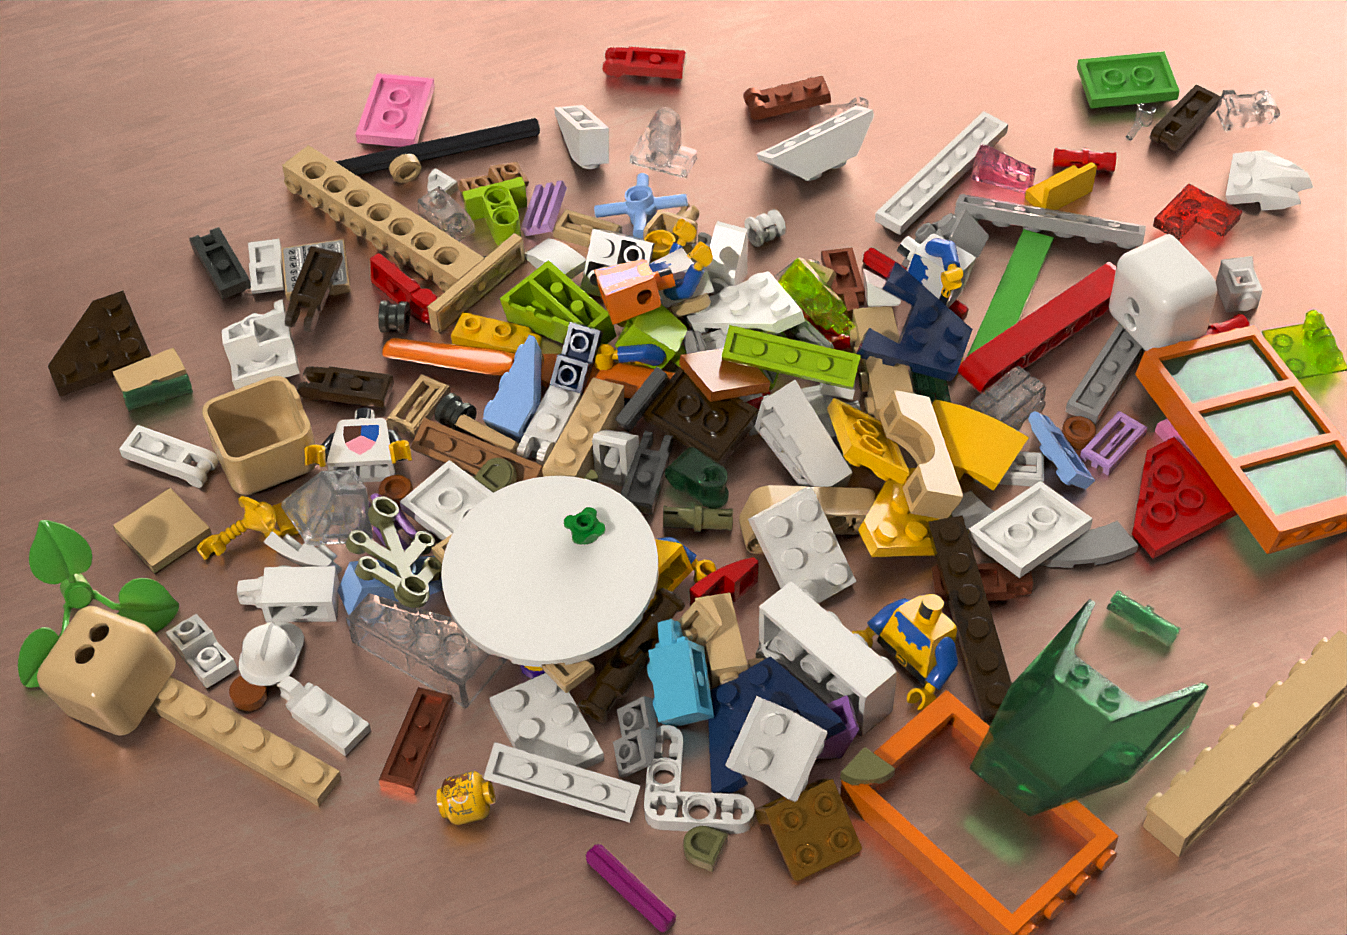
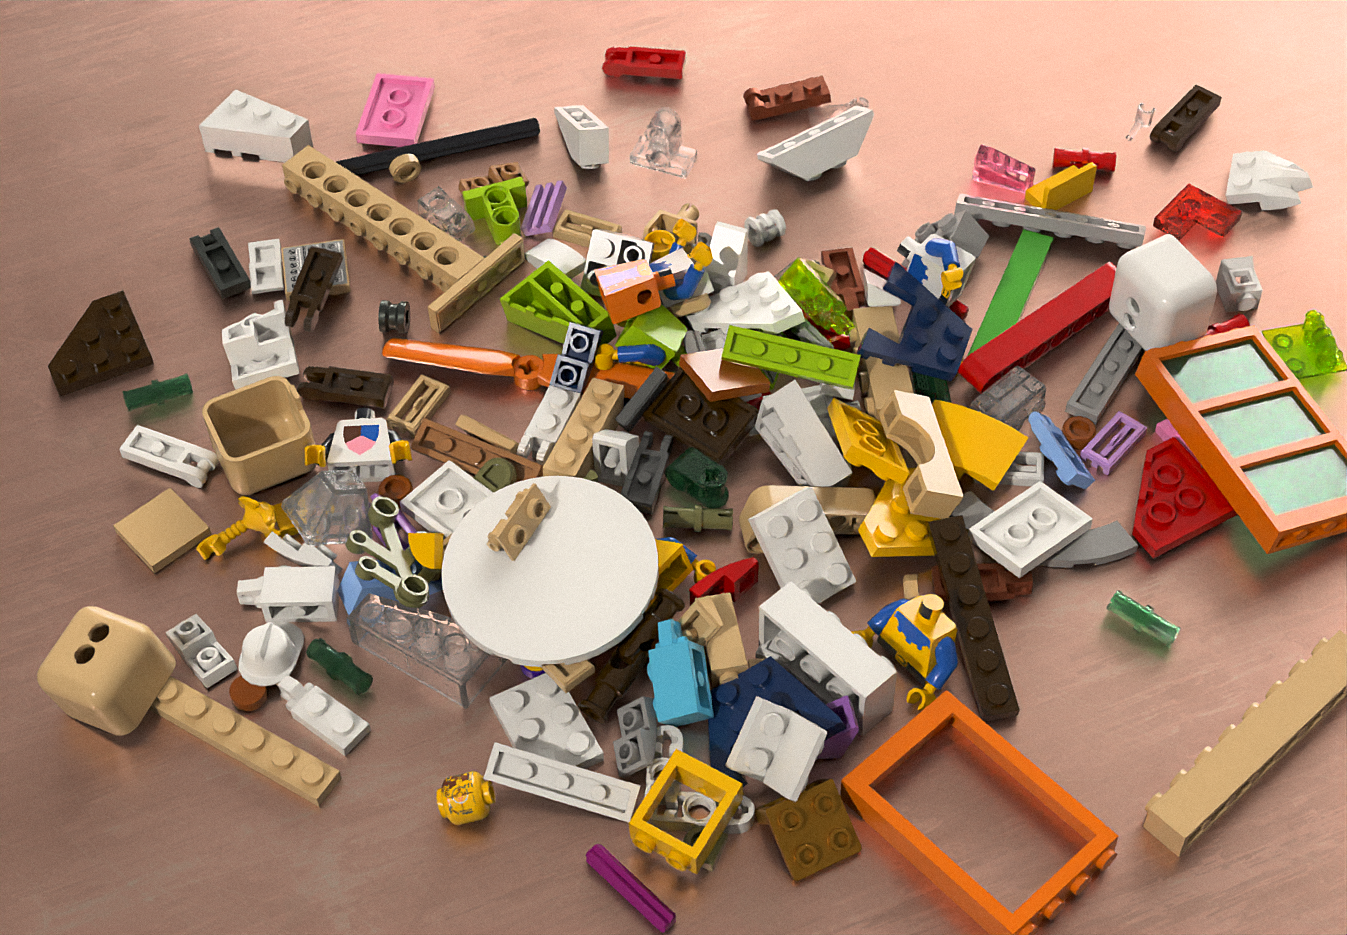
(60, 557): bright green plant -> none
(159, 366): tan tile -> none
(256, 128): none -> white wedge
(339, 666): none -> clear green pin
(400, 287): red hinge -> none
(416, 741): copper tile -> none
(427, 549): none -> yellow tile
(440, 179): white tile -> none
(450, 410): pearl dark grey wheel -> none
(490, 333): yellow hinge -> none
(517, 393): light blue slope -> none
(523, 519): none -> tan hinge
(587, 534): green plate -> none
(640, 205): light blue bar -> none
(702, 779): none -> yellow window
(867, 769): olive tile -> none
(911, 587): none -> tan tile
(940, 173): white plate -> none
(1073, 730): clear green windscreen -> none
(1127, 79): bright green plate -> none
(1247, 109): clear leg -> none

